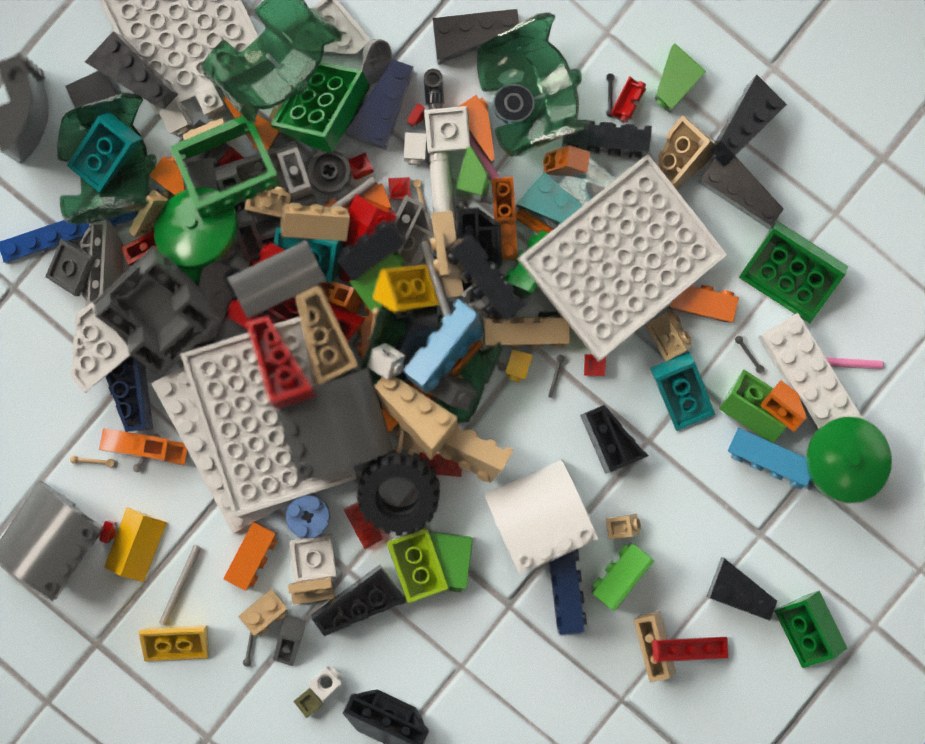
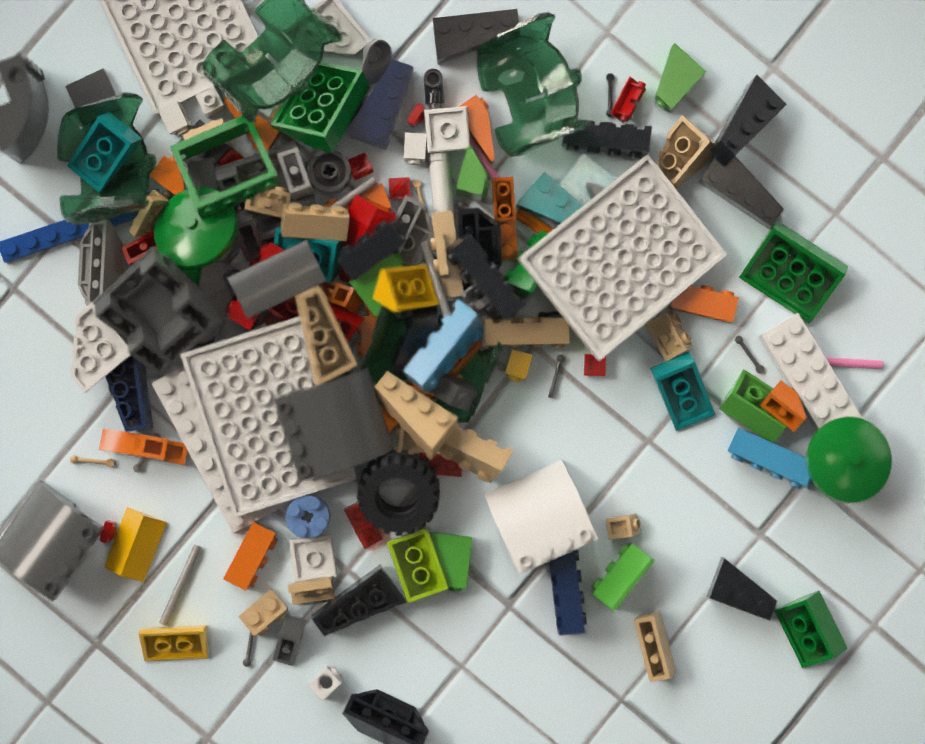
(70, 267): dark grey tile -> none
(128, 67): black wedge -> none
(279, 371): red wedge -> none
(308, 702): olive plate -> none
(375, 312): tan hinge -> none
(386, 361): white brick -> none
(513, 104): black tile -> none
(566, 161): orange slope -> none
(610, 440): black wedge -> none
(690, 649): red plate -> none

